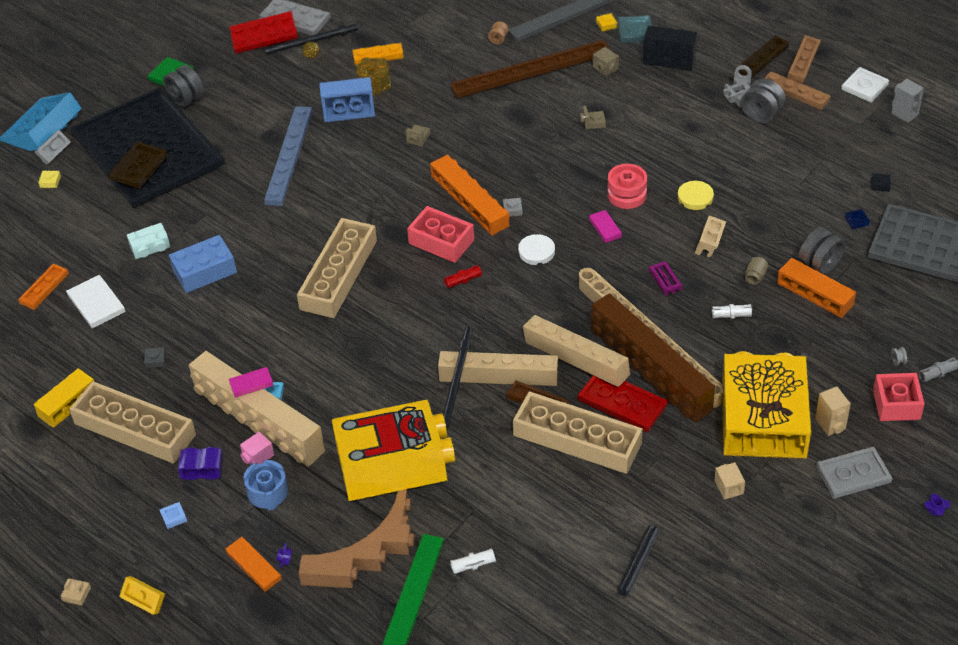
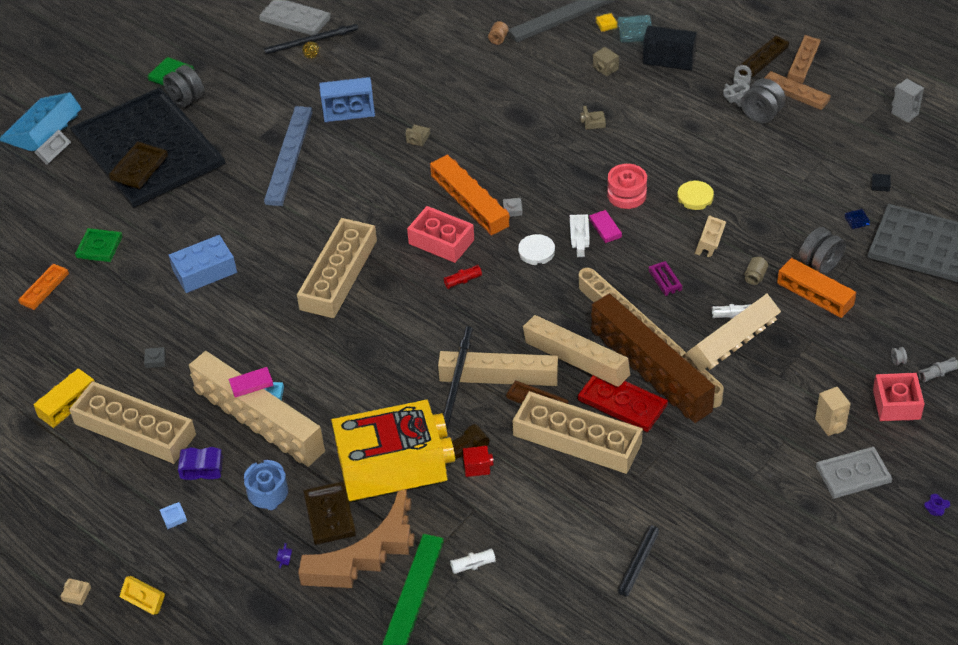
(49, 179): light yellow plate -> none
(95, 301): white tile -> none
(99, 245): none -> green tile
(148, 241): light aqua brick -> none
(253, 564): orange tile -> none
(256, 449): bright pink brick -> none
(263, 32): red plate -> none
(329, 513): none -> dark brown plate
(377, 71): clear yellow brick -> none
(387, 52): light orange plate -> none
(472, 437): none -> dark brown piece
(477, 461): none -> red brick
(526, 69): reddish brown plate -> none
(579, 233): none -> white hinge
(729, 480): tan brick -> none
(733, 333): none -> tan brick
(765, 405): yellow brick -> none
(865, 84): white tile -> none

